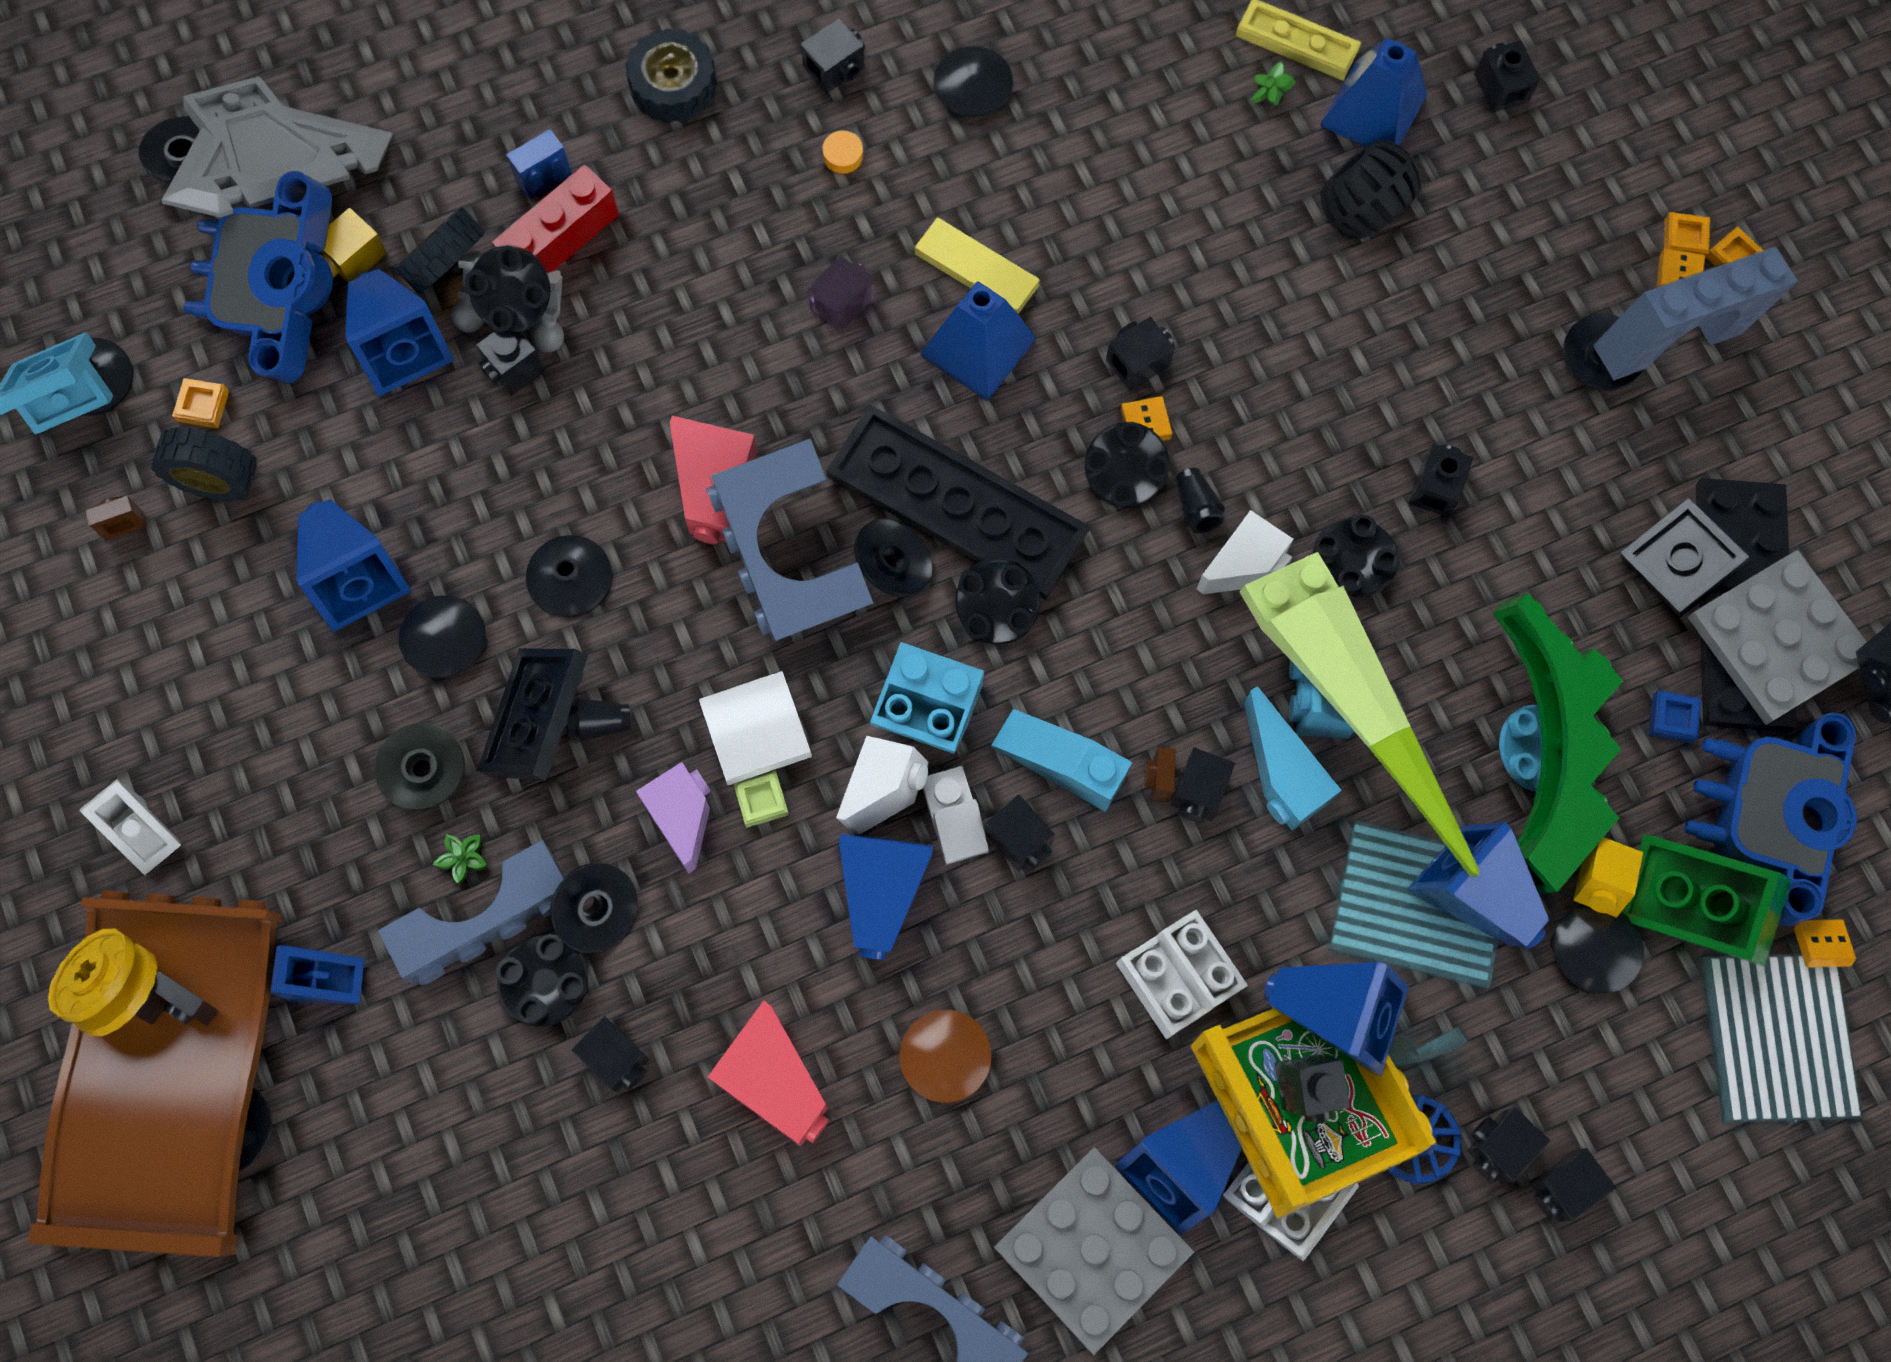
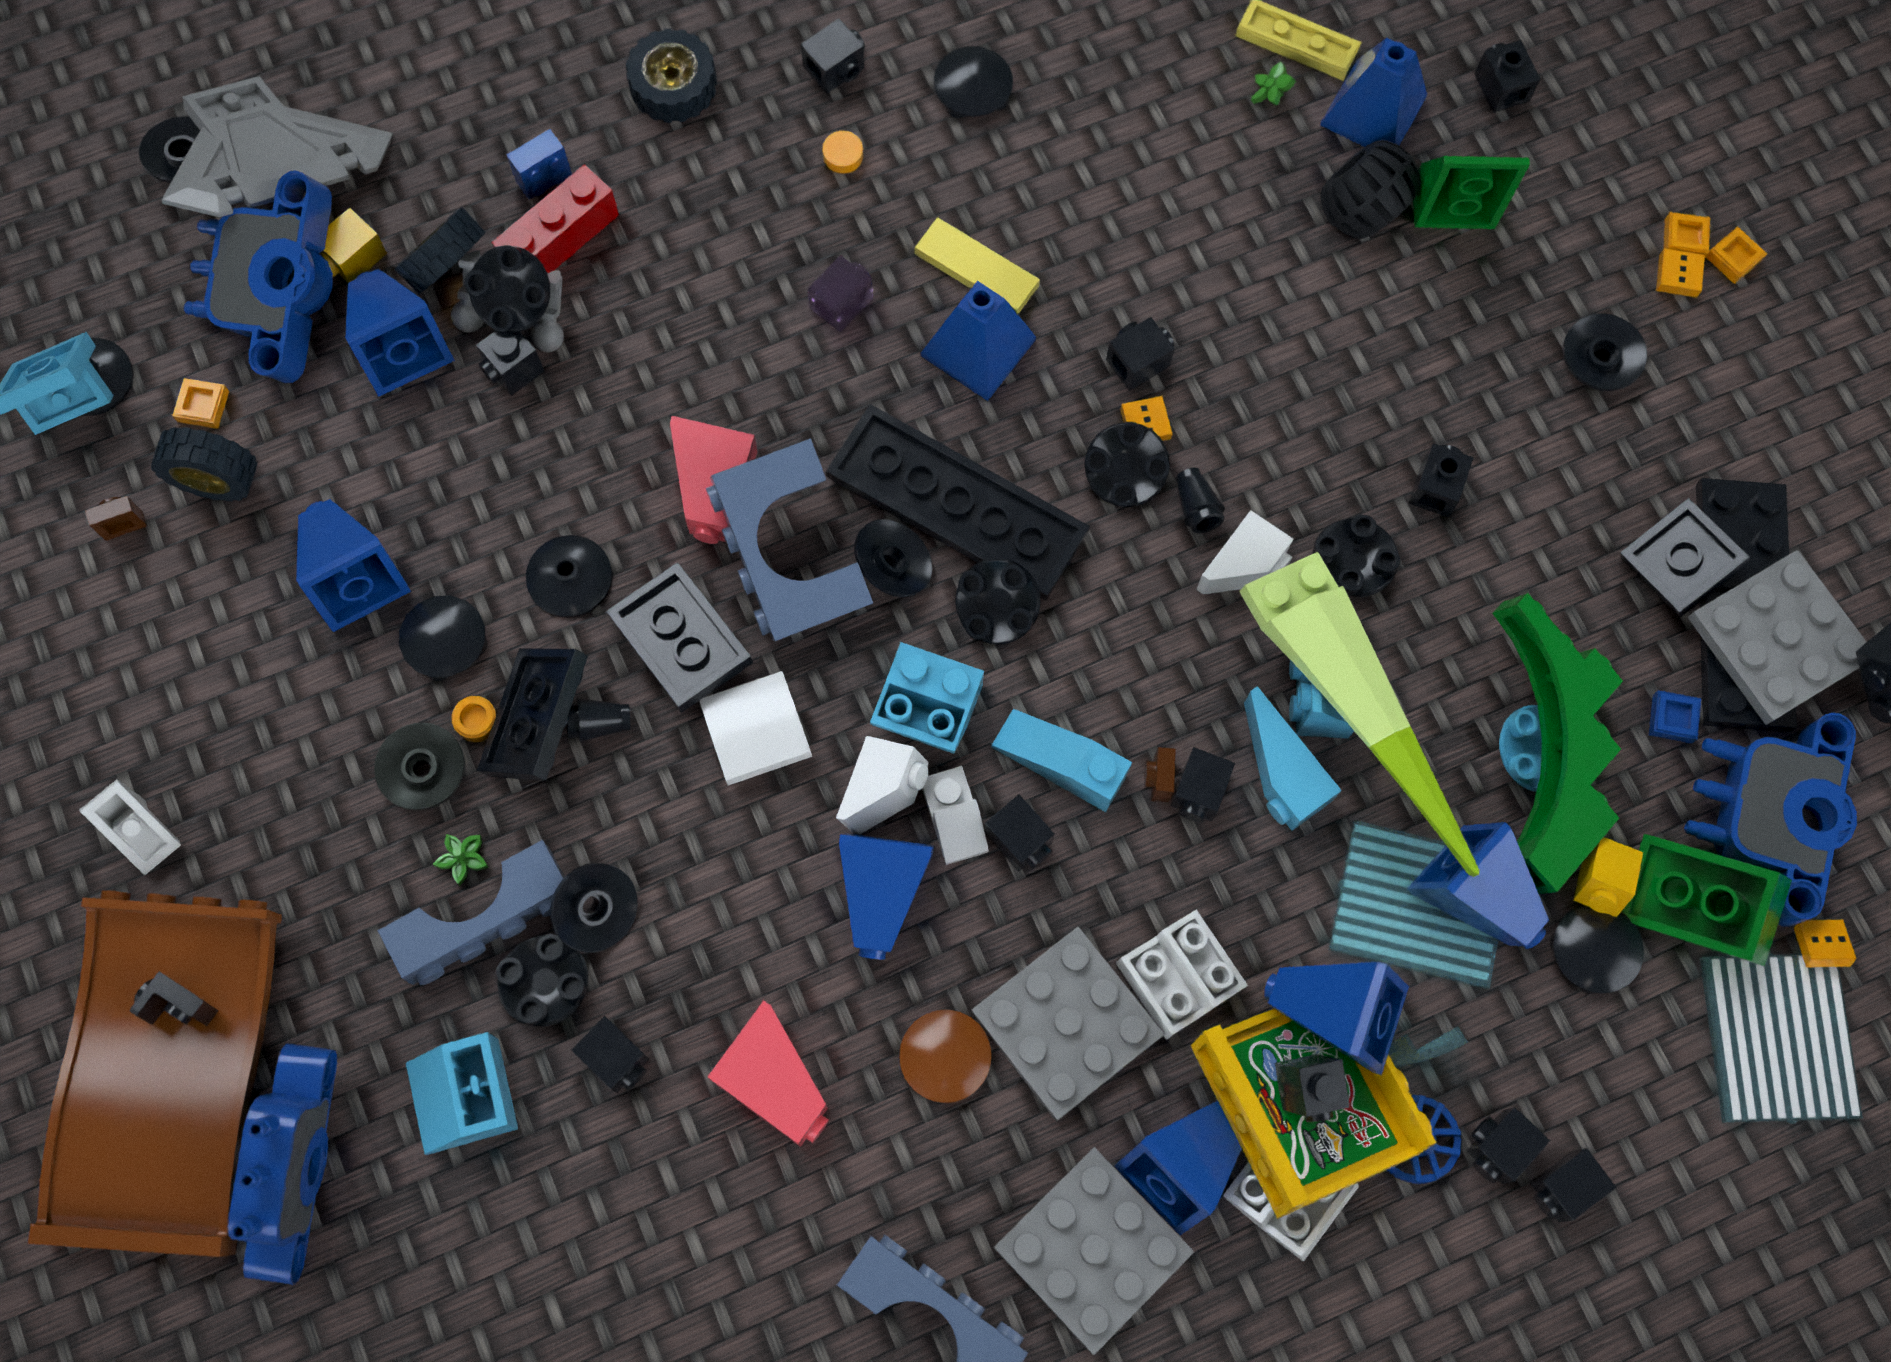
(102, 982): yellow wheel -> none
(271, 1186): none -> blue piece
(316, 976): blue slope -> none
(461, 1093): none -> medium azure slope
(474, 718): none -> light orange tile
(679, 637): none -> plate
(679, 810): lavender slope -> none
(761, 799): yellowish green tile -> none
(1067, 1023): none -> light grey plate
(1466, 191): none -> green slope
(1717, 300): sand blue arch -> none

